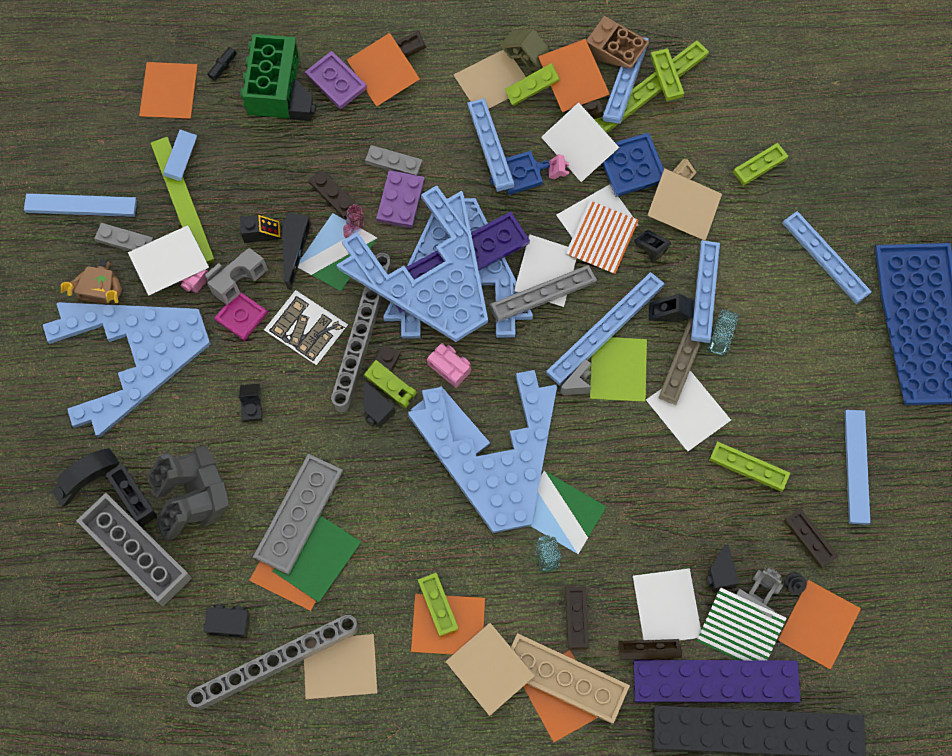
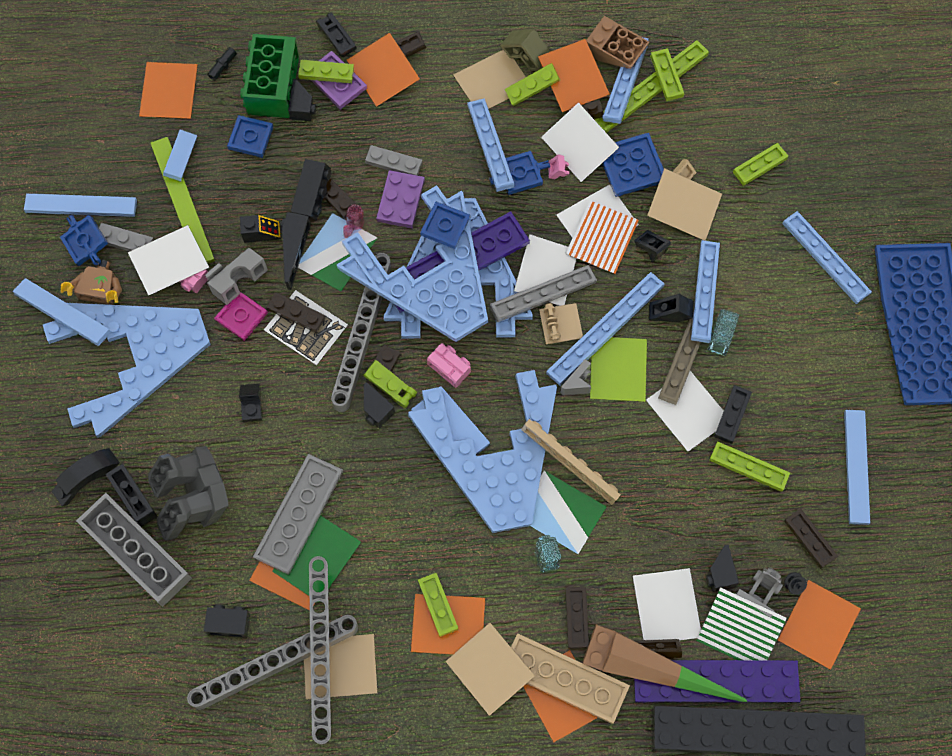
(61, 312): none -> light blue tile
(83, 240): none -> blue plate
(250, 136): none -> blue plate
(296, 312): none -> dark brown plate
(311, 189): none -> black brick
(316, 680): none -> light grey beam
(326, 71): none -> lime plate
(336, 34): none -> black plate
(445, 225): none -> blue plate
(560, 323): none -> tan hinge
(576, 466): none -> tan plate
(625, 657): none -> medium nougat plate
(732, 414): none -> black plate

